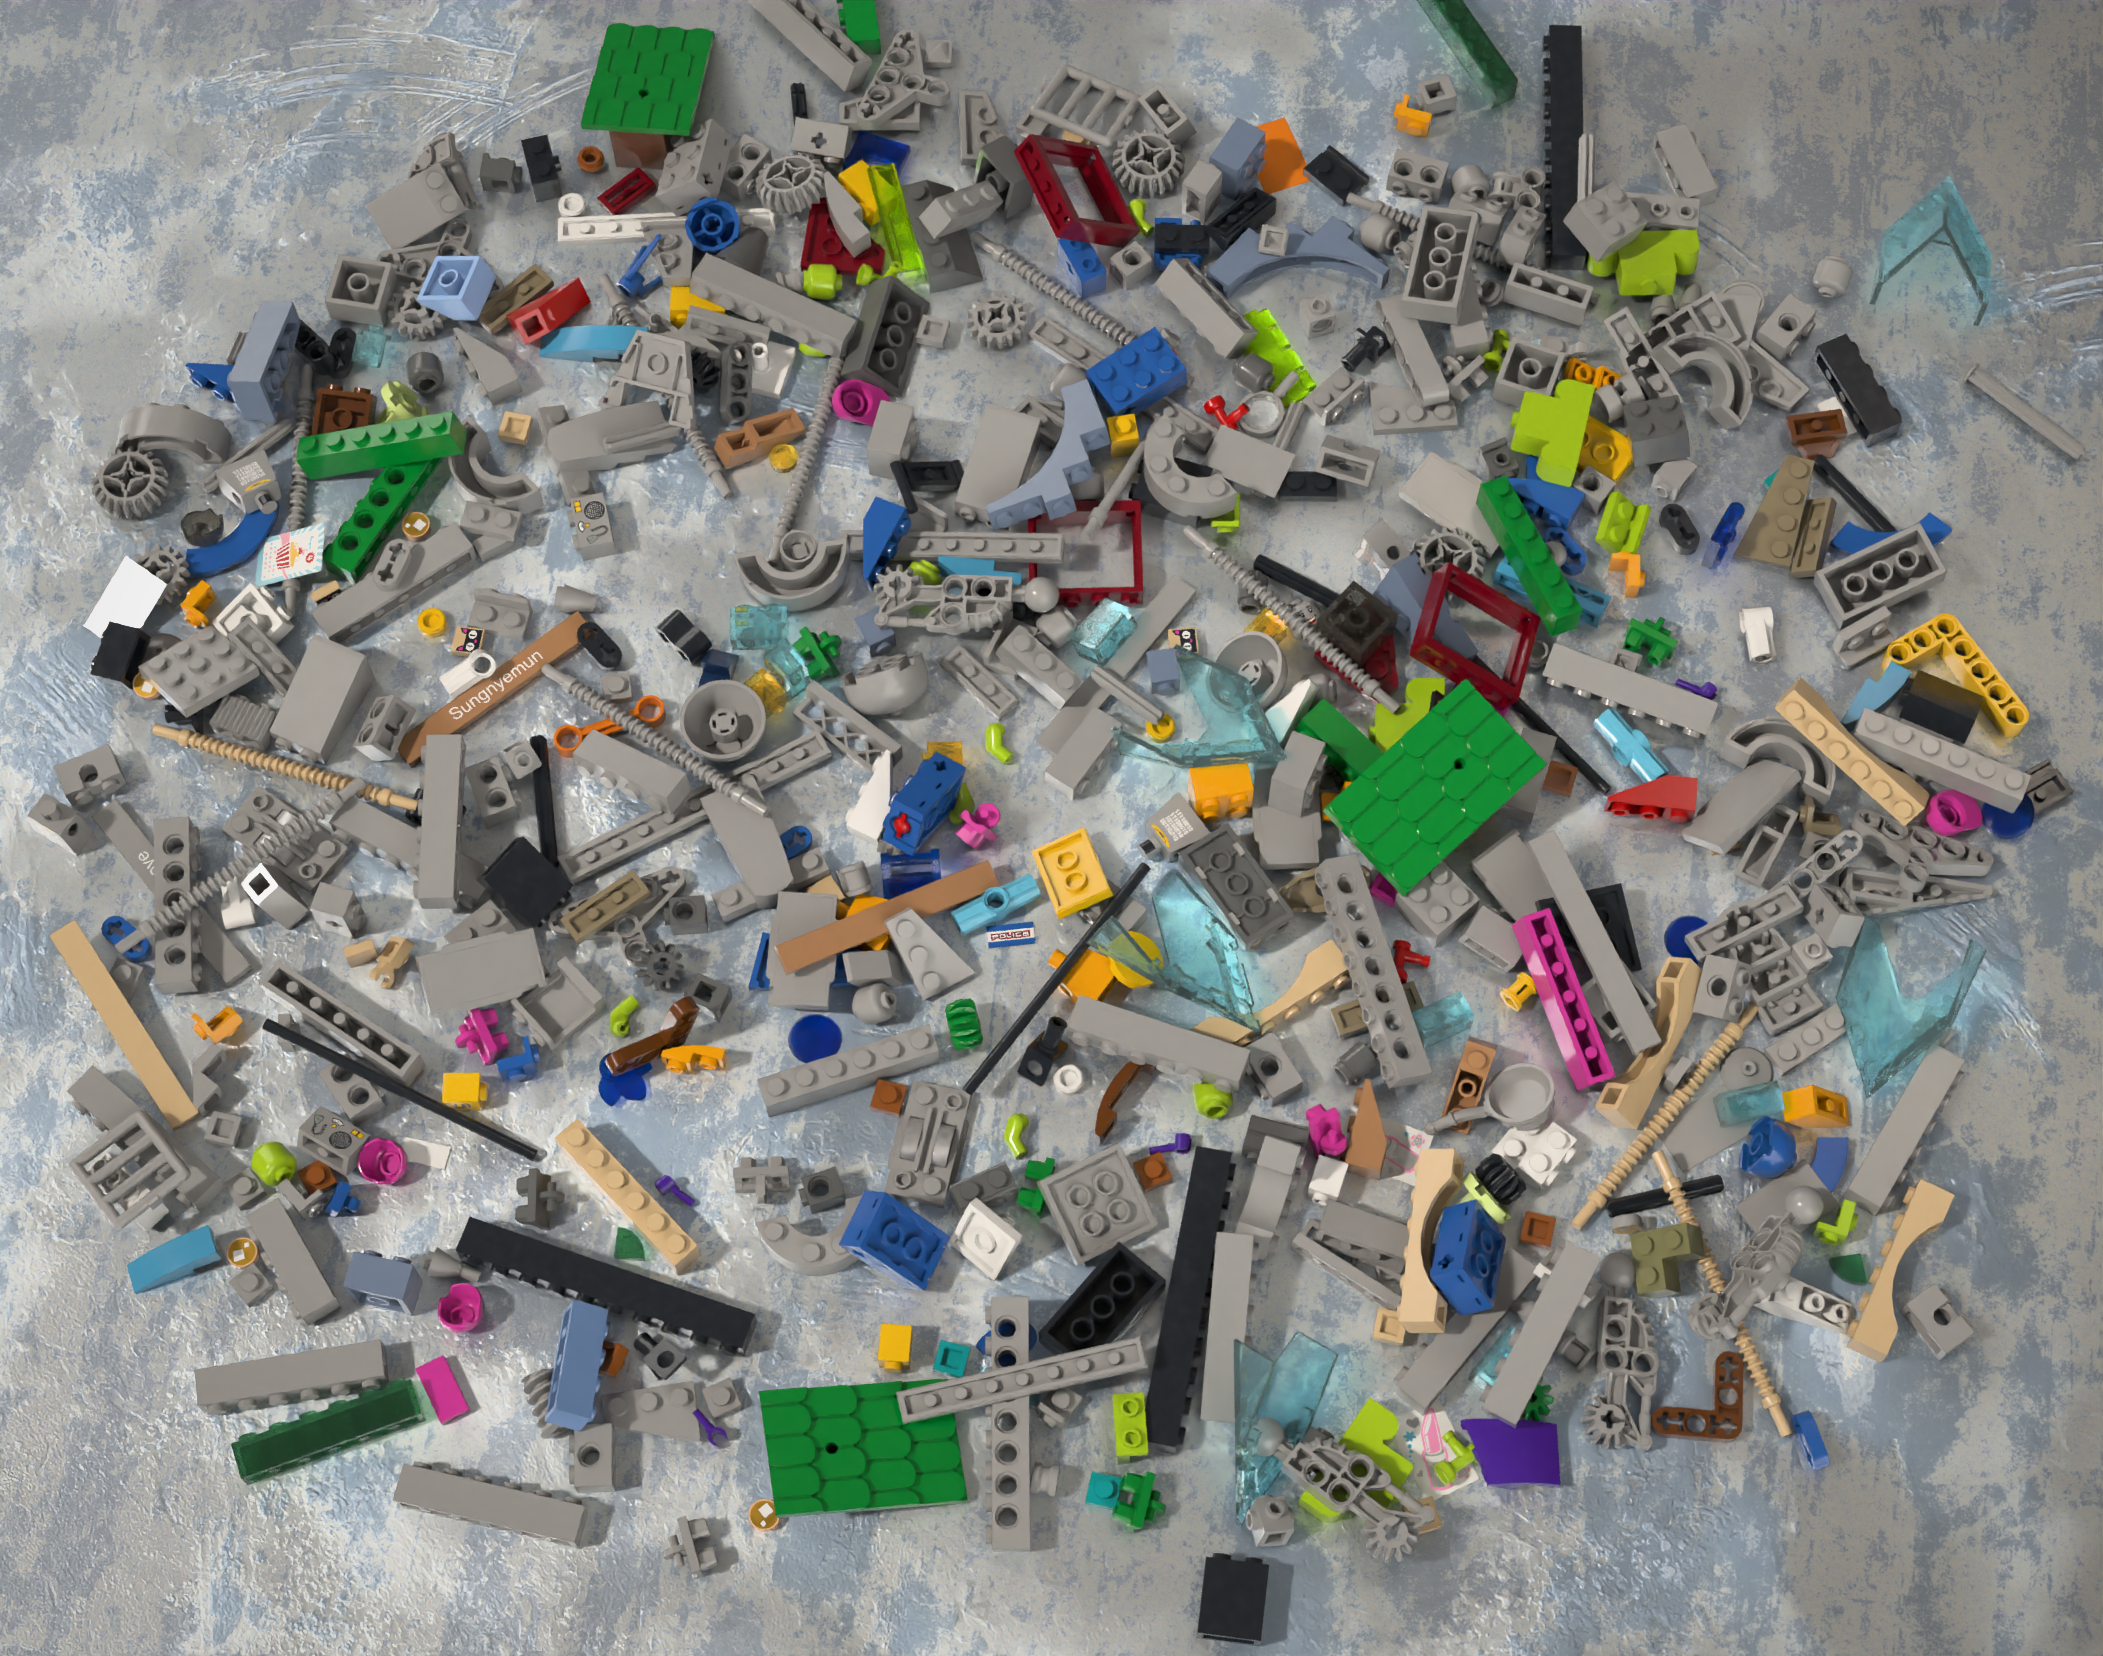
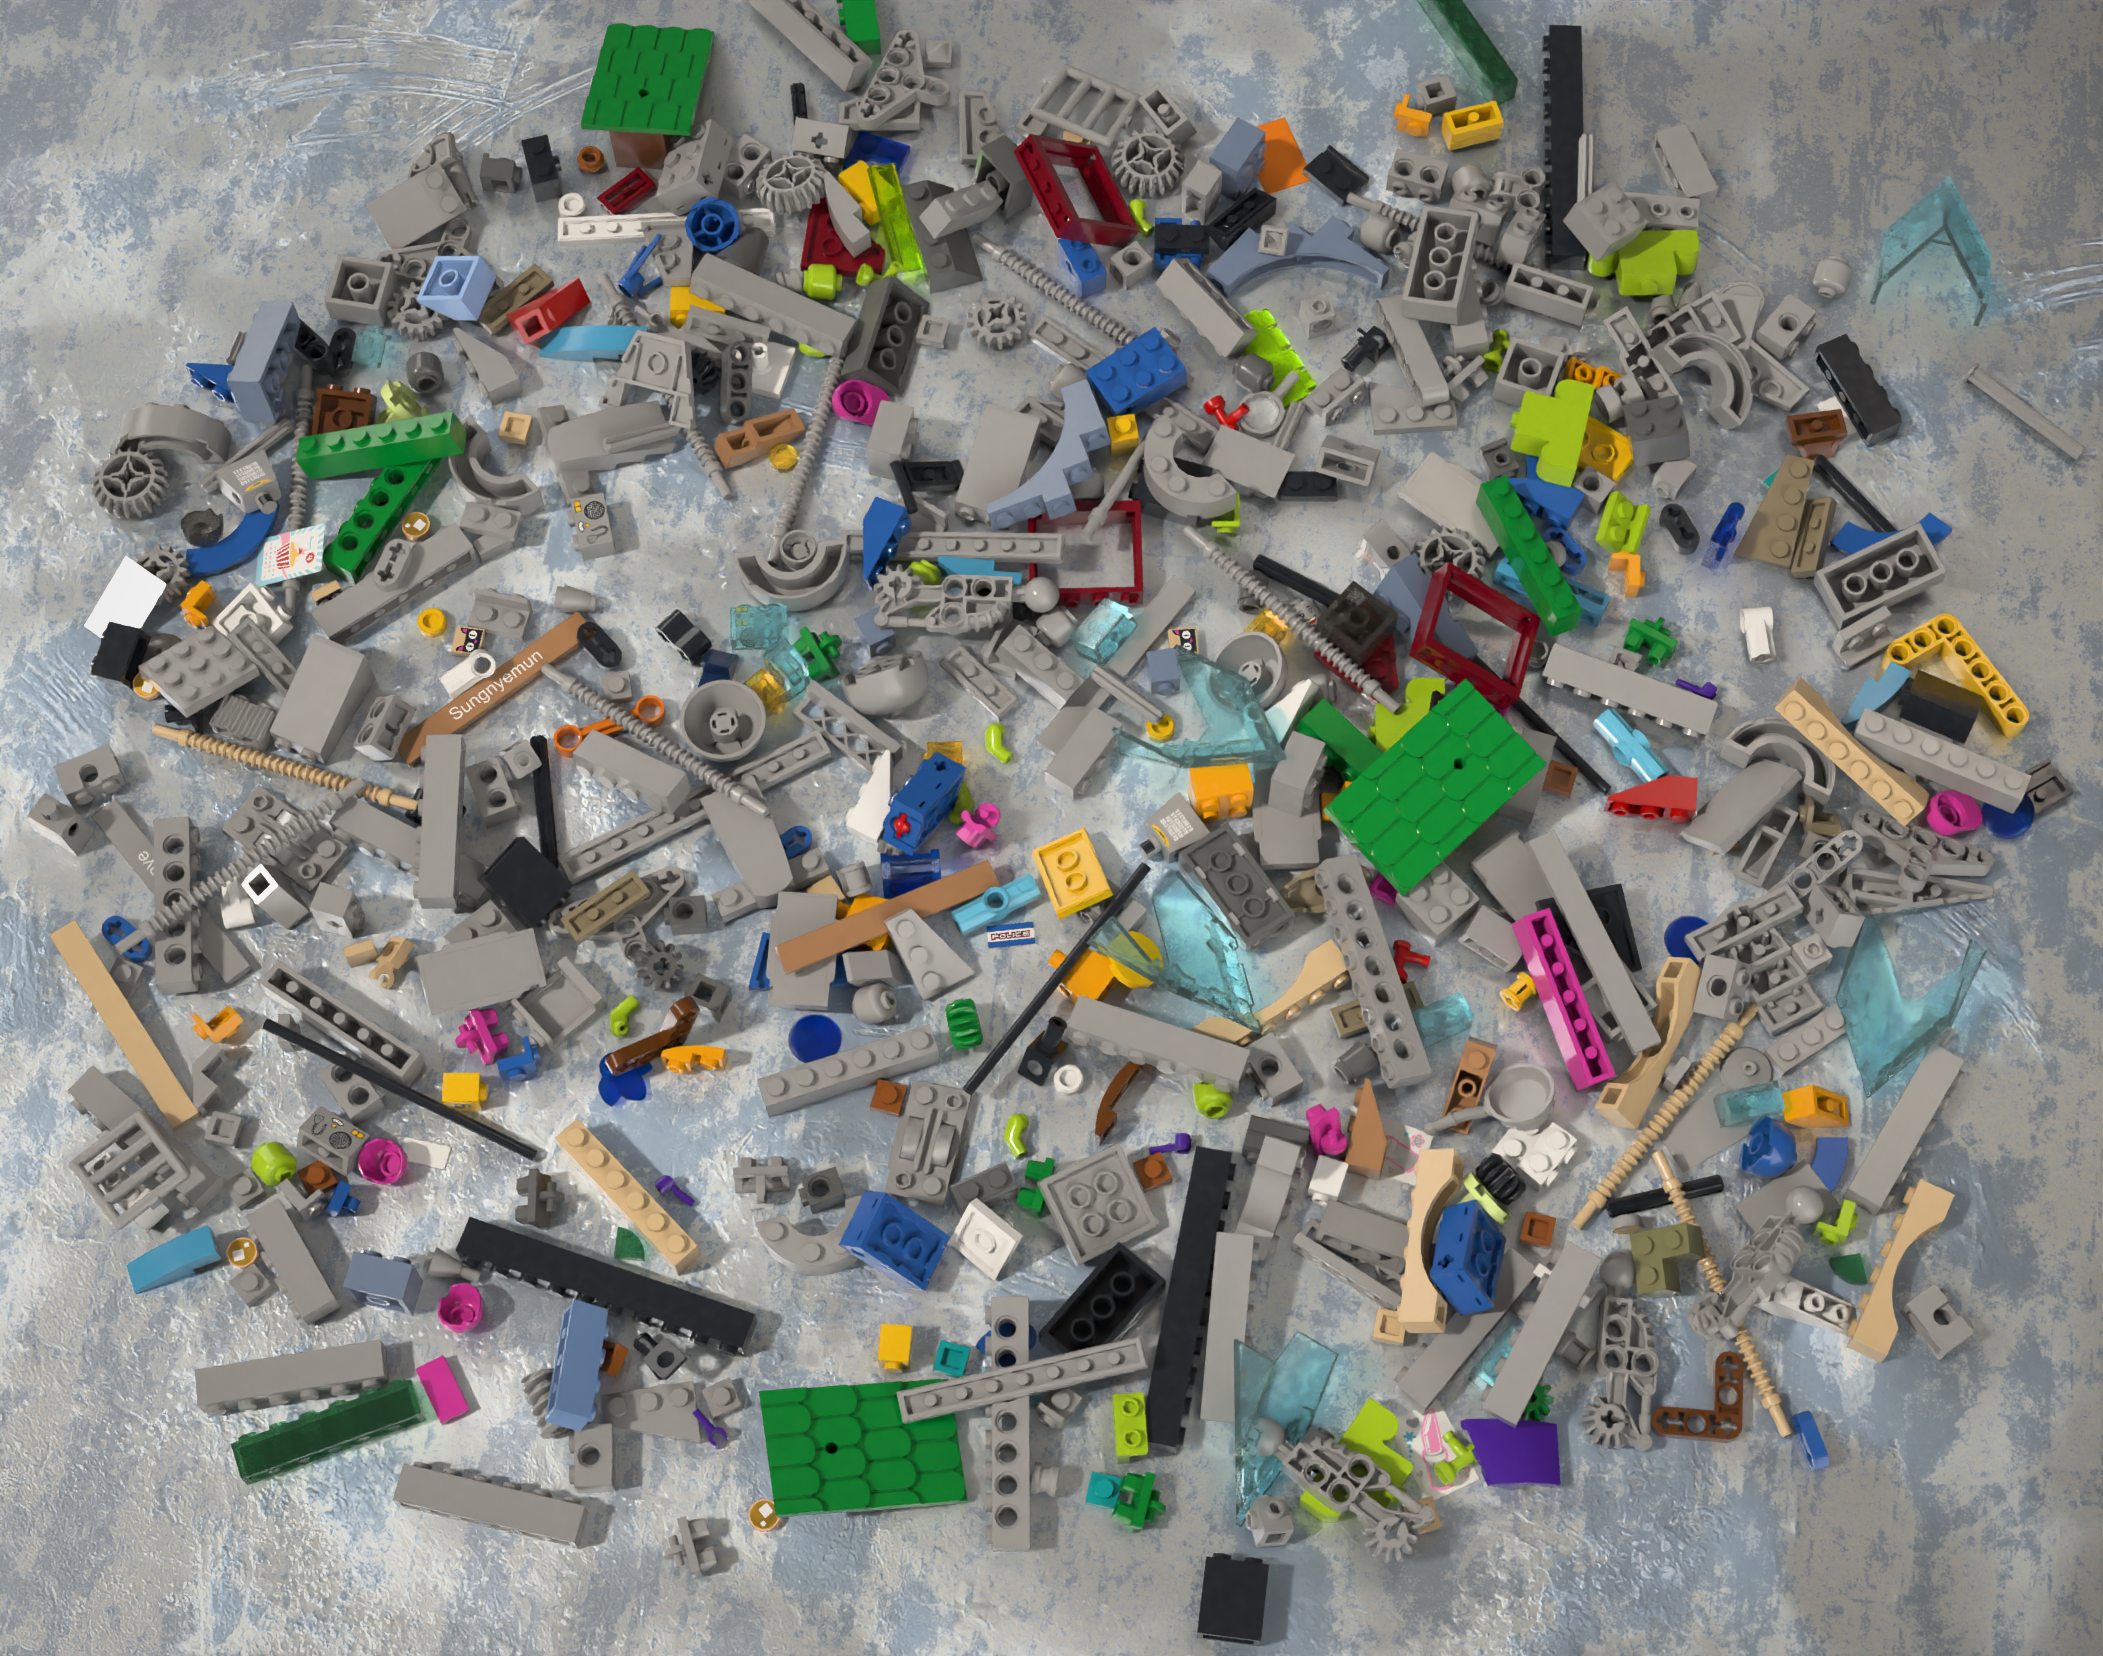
(1472, 125): none -> yellow brick

